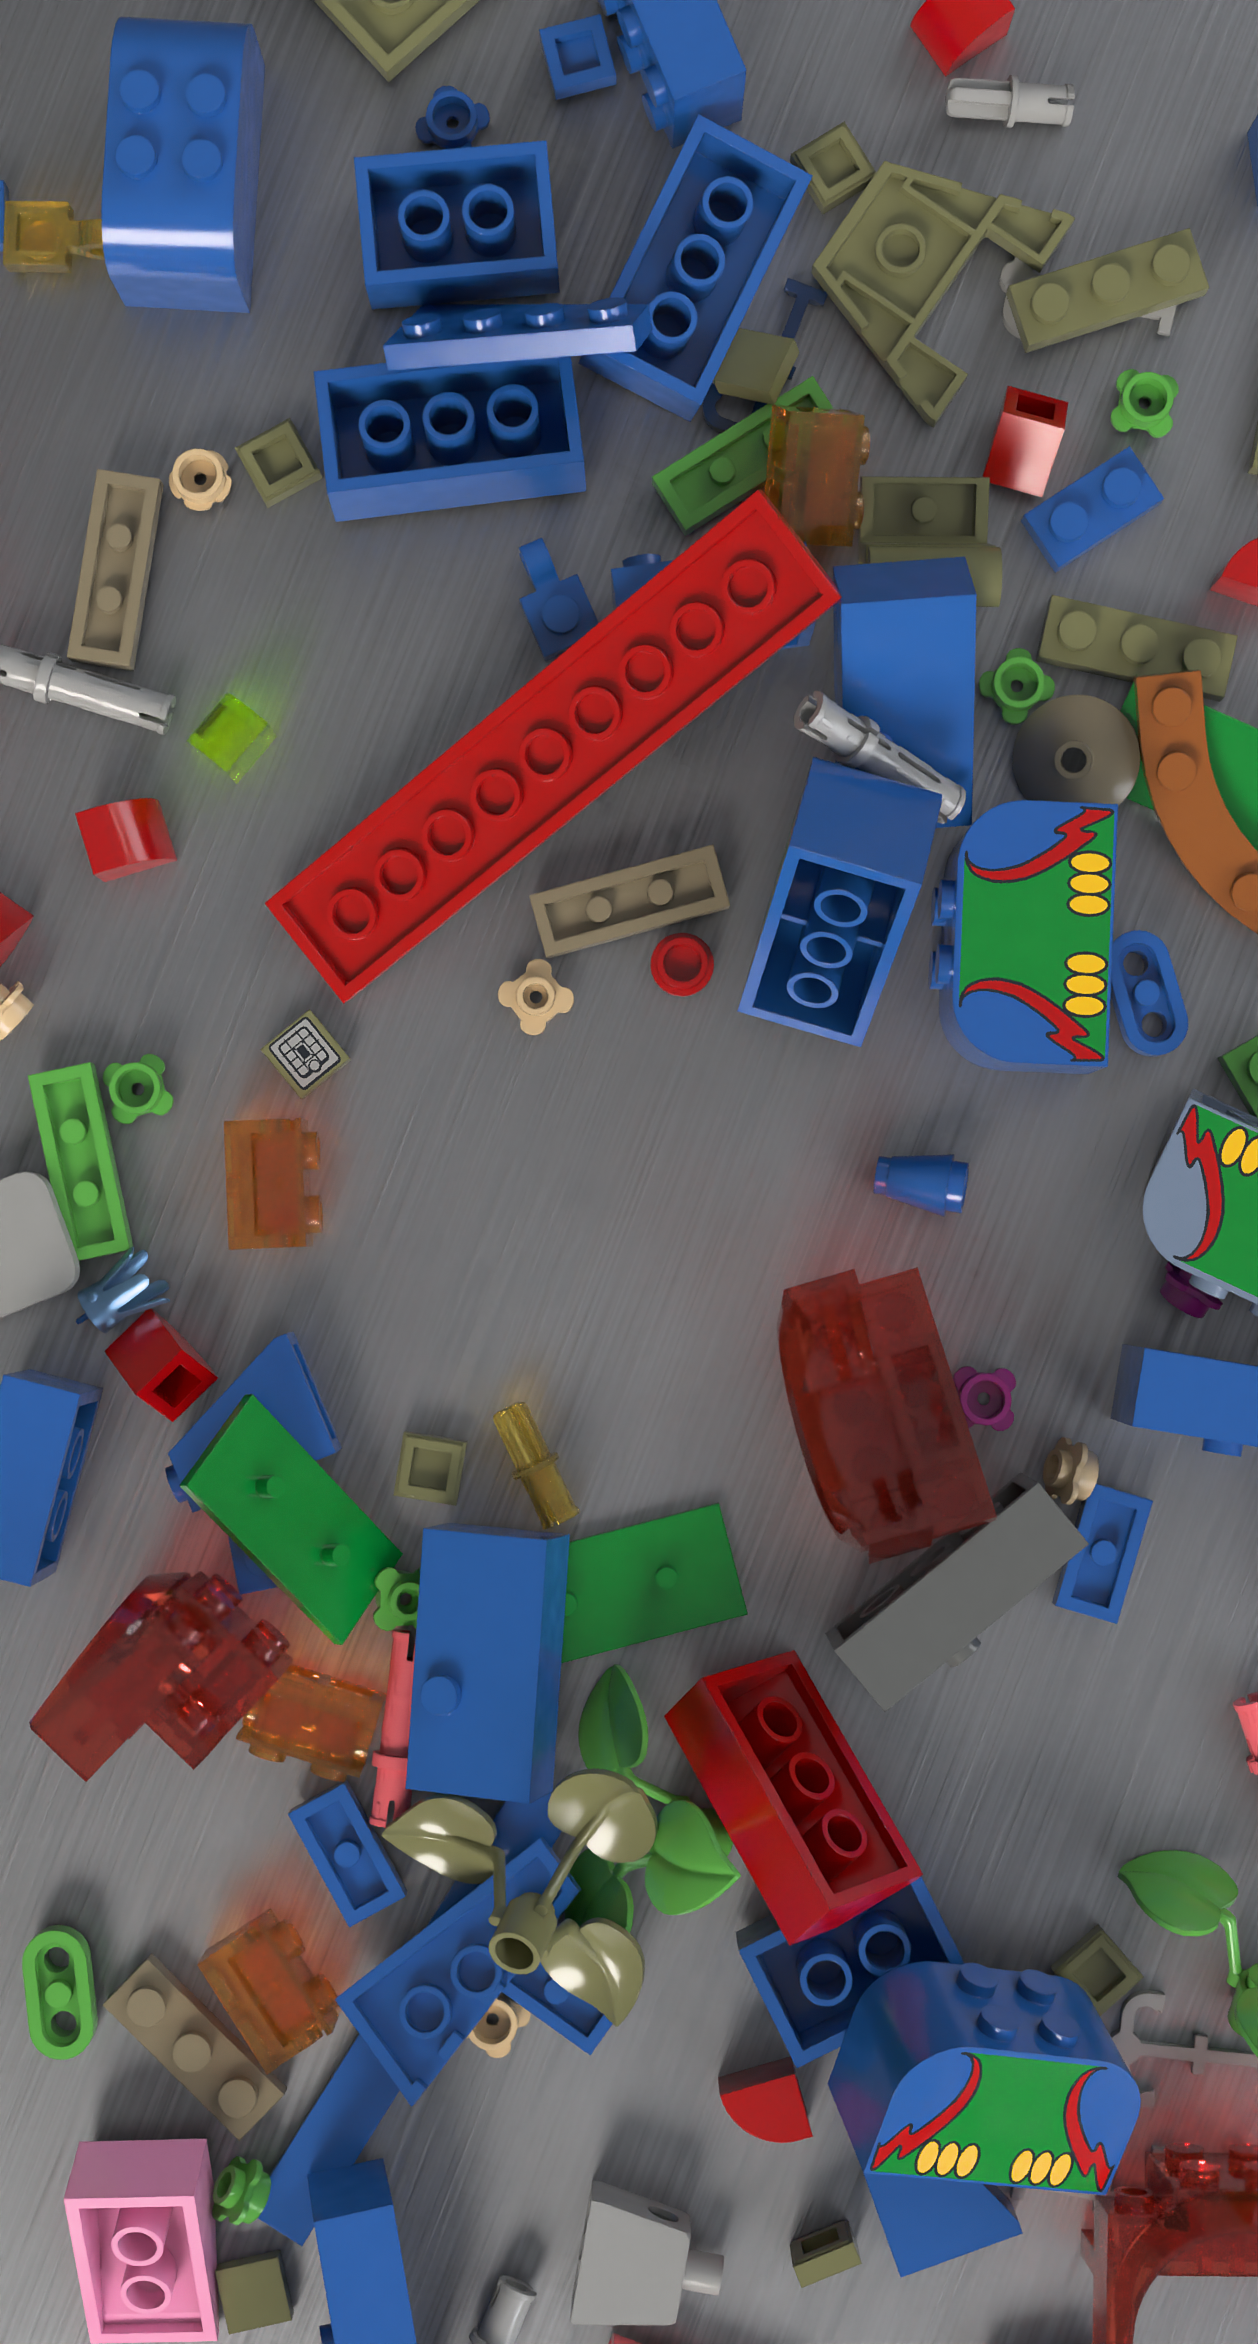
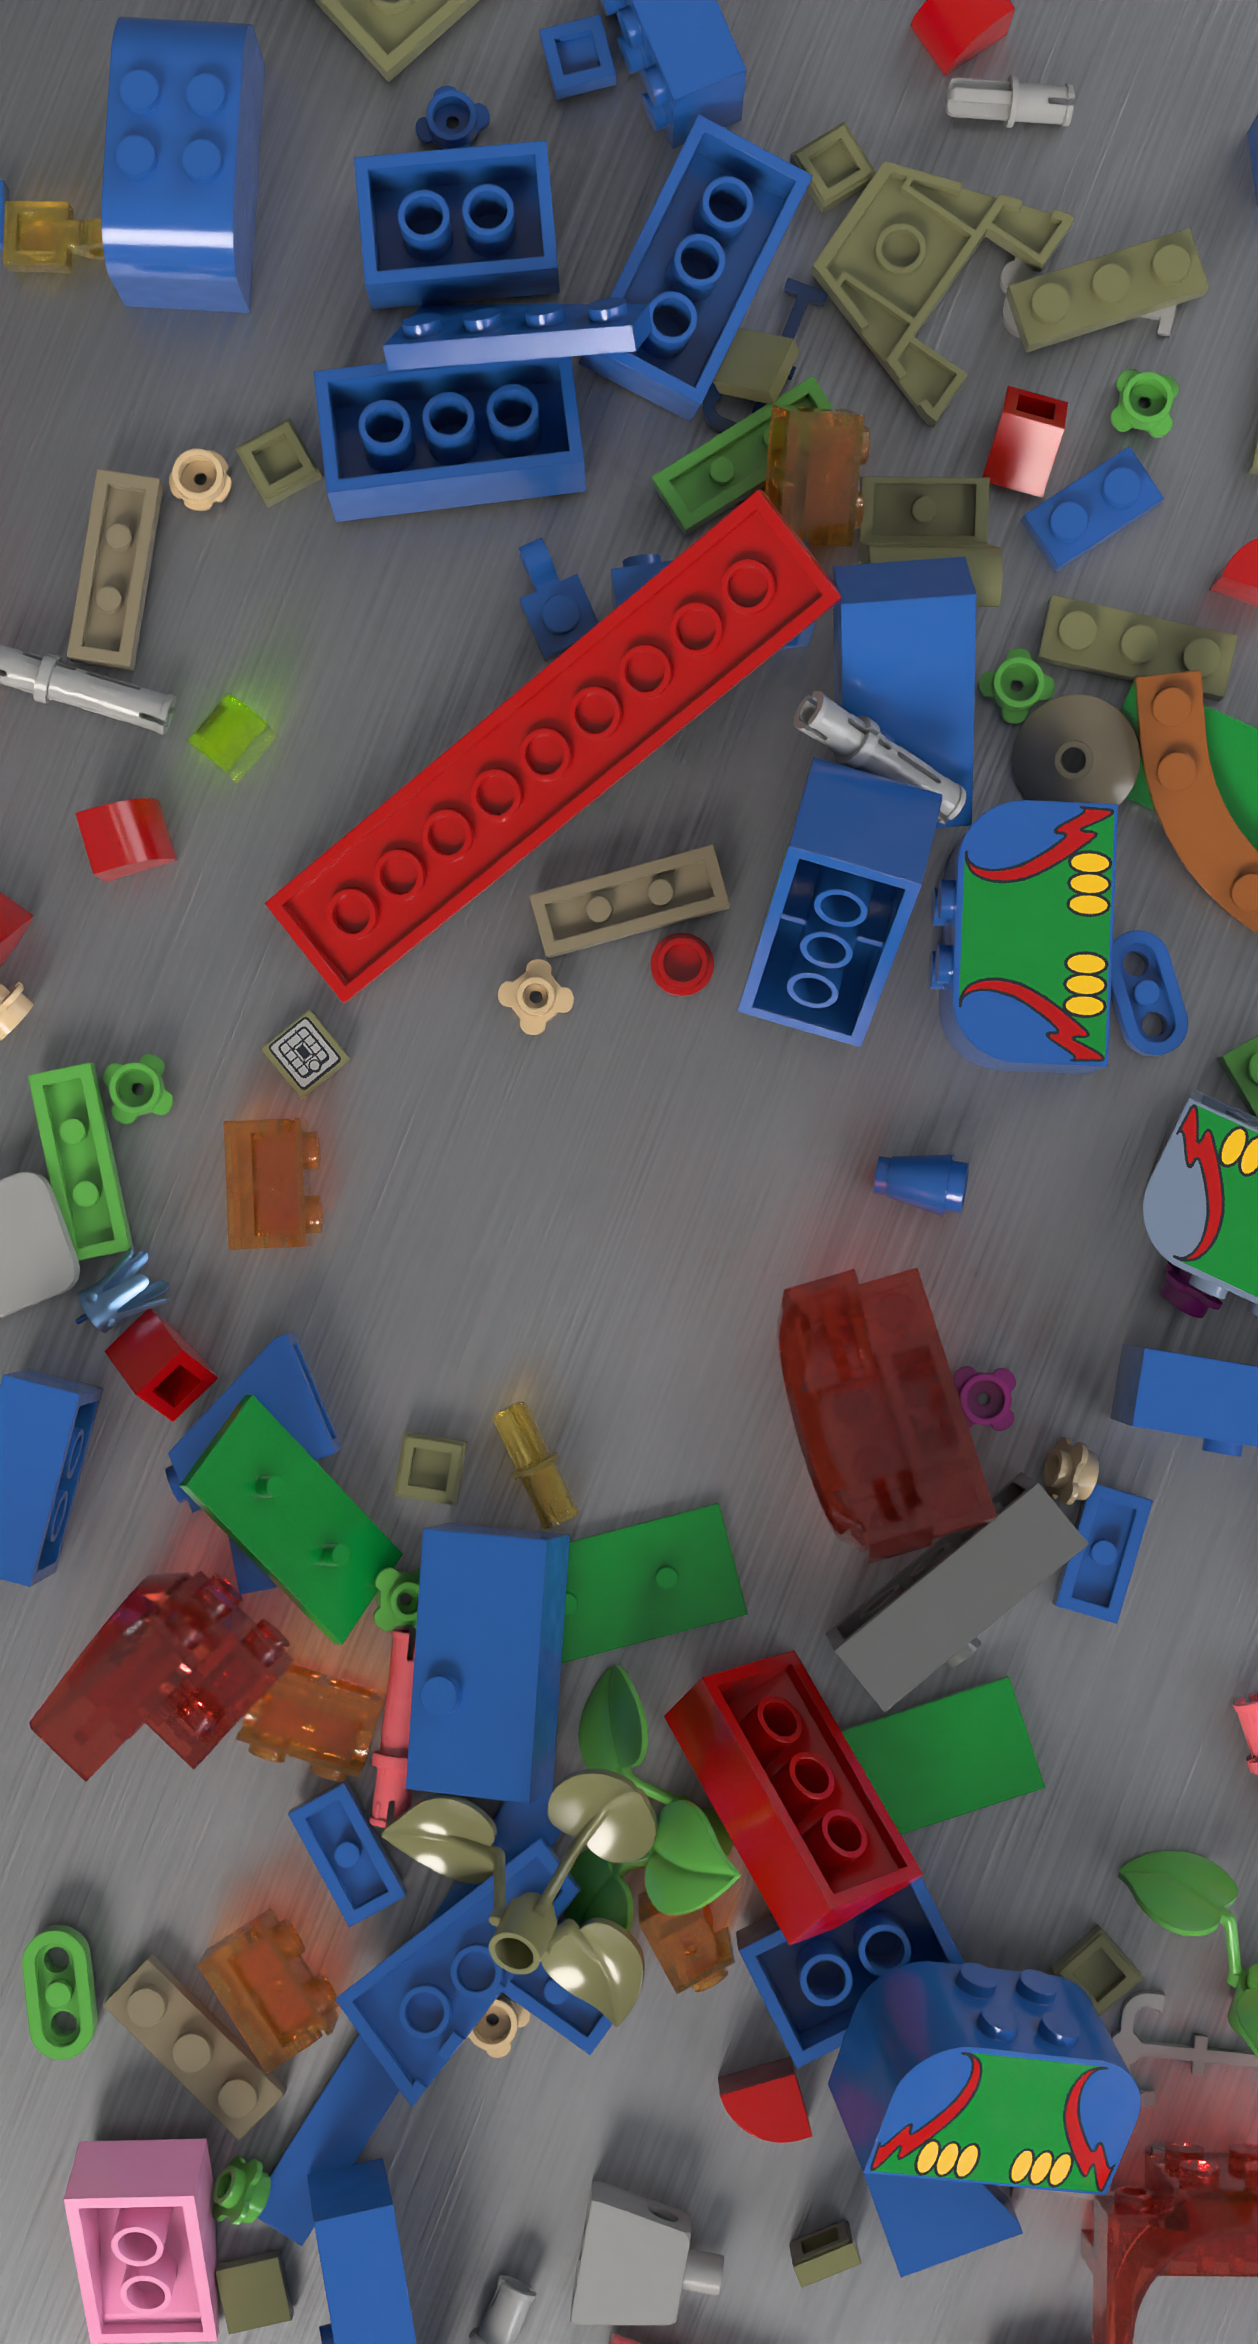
(687, 1945): none -> clear orange hinge
(948, 1755): none -> green piece

